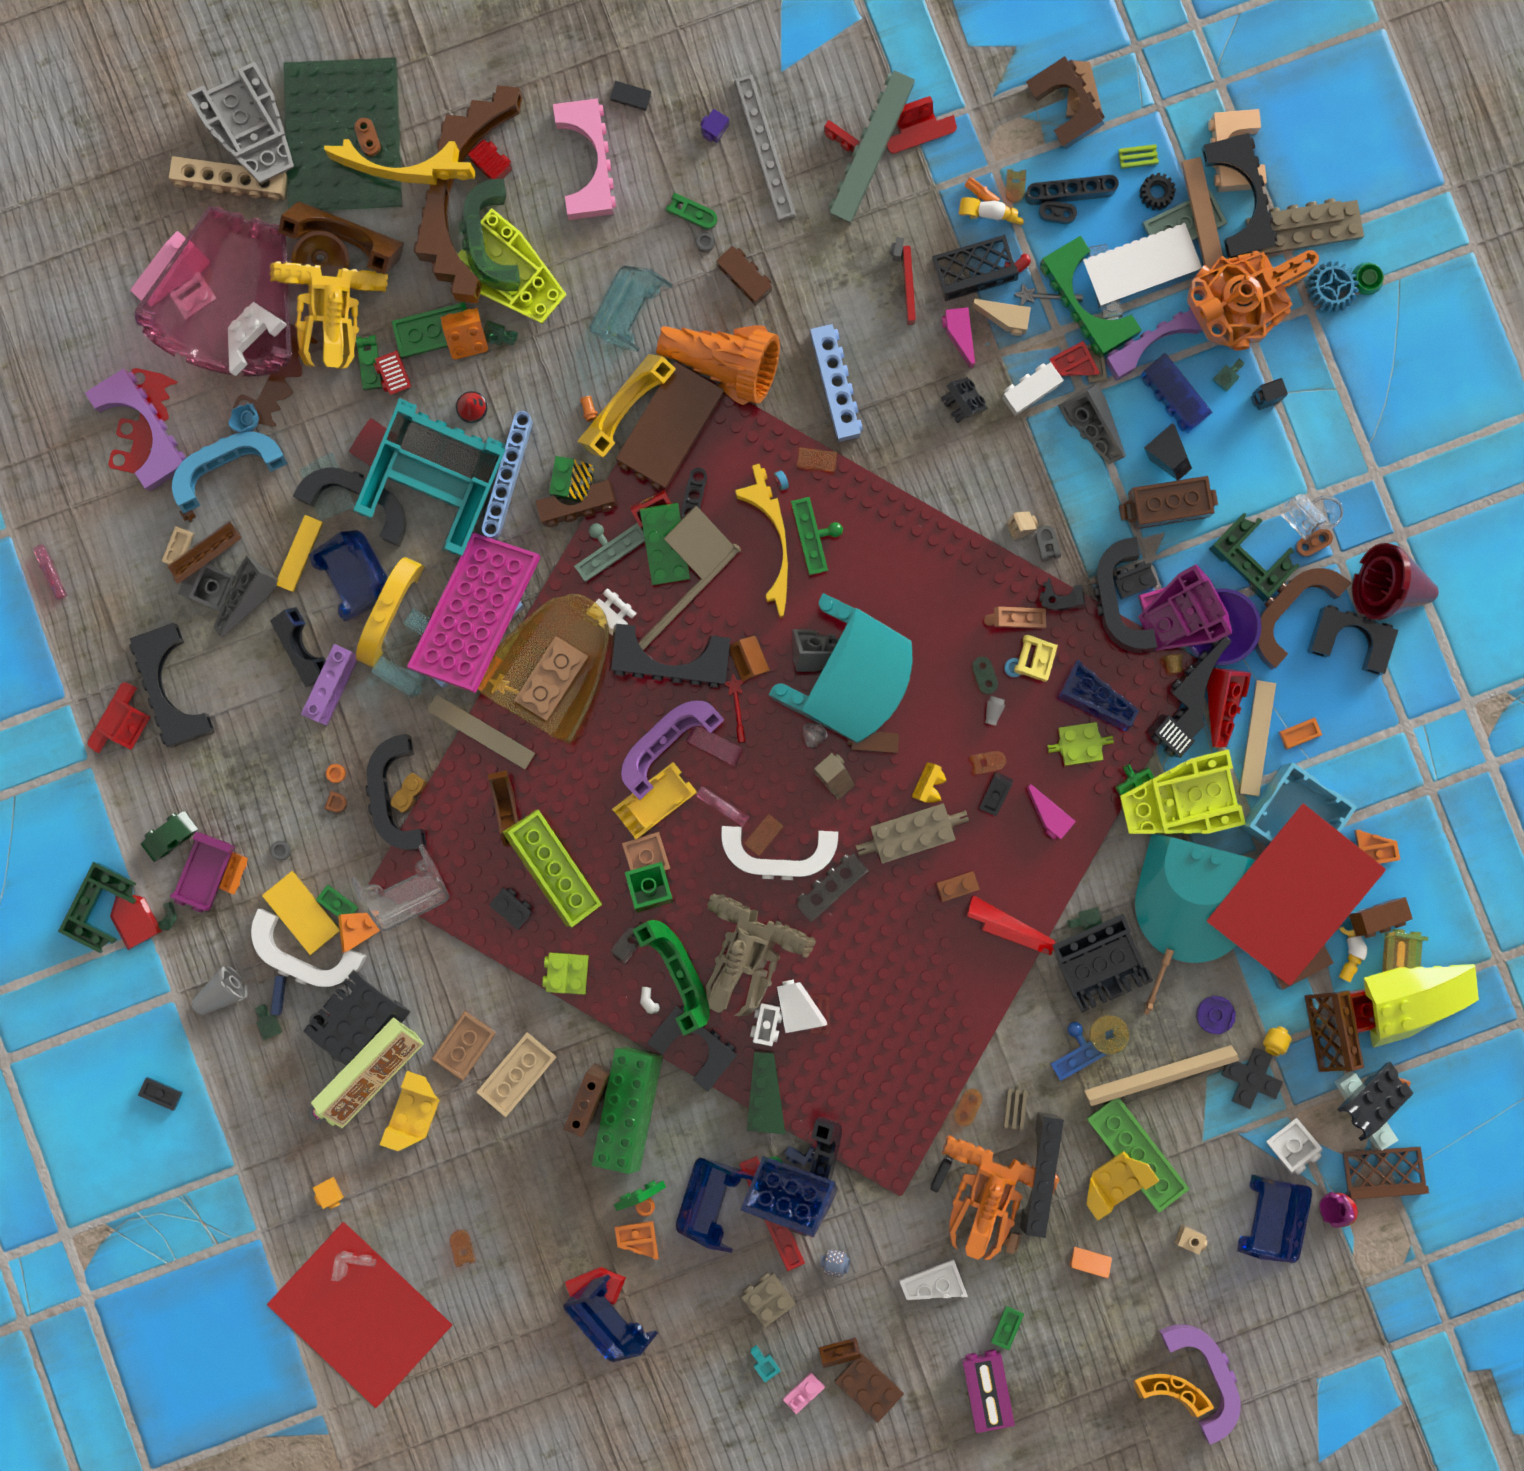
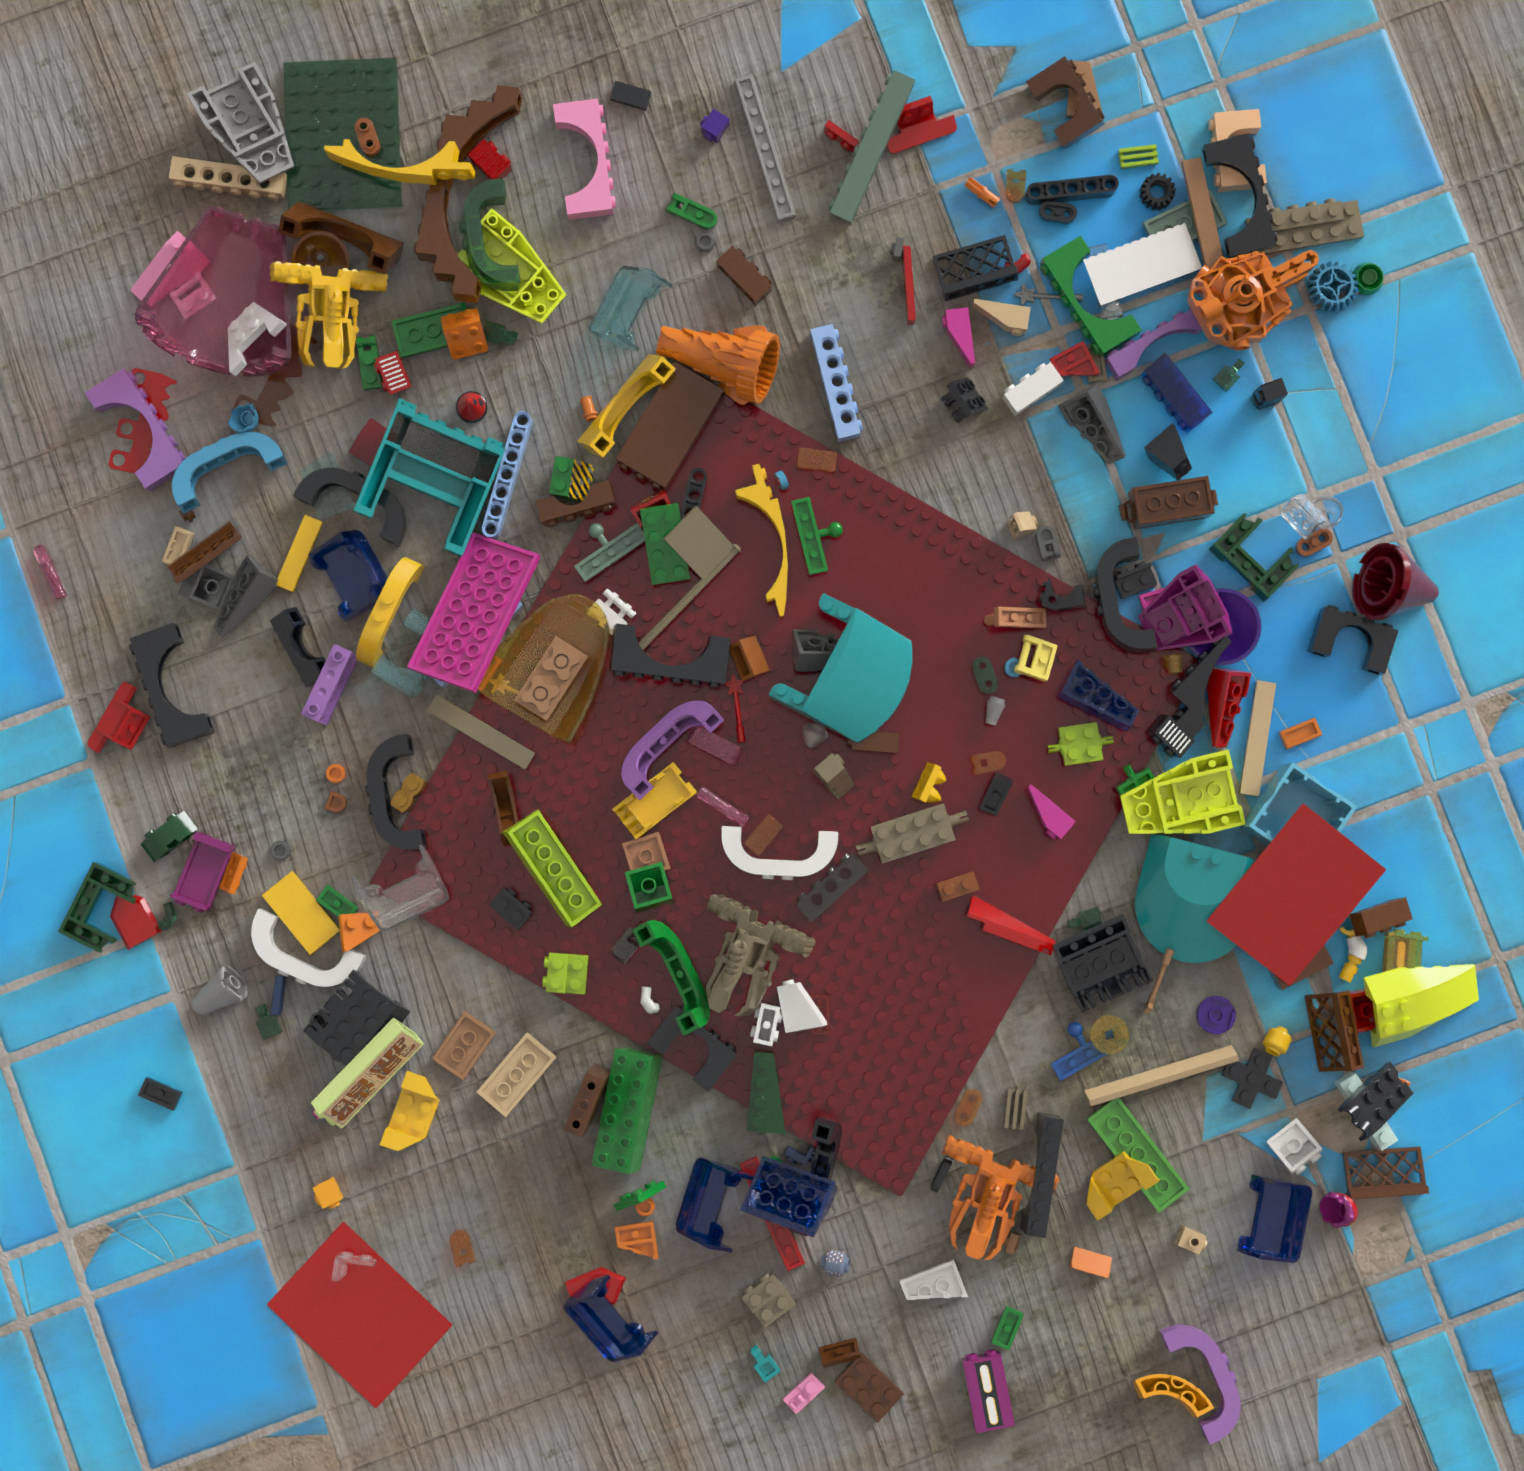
(988, 209): piece -> none
(1328, 580): reddish brown arch -> none
(1377, 847): orange wing -> none

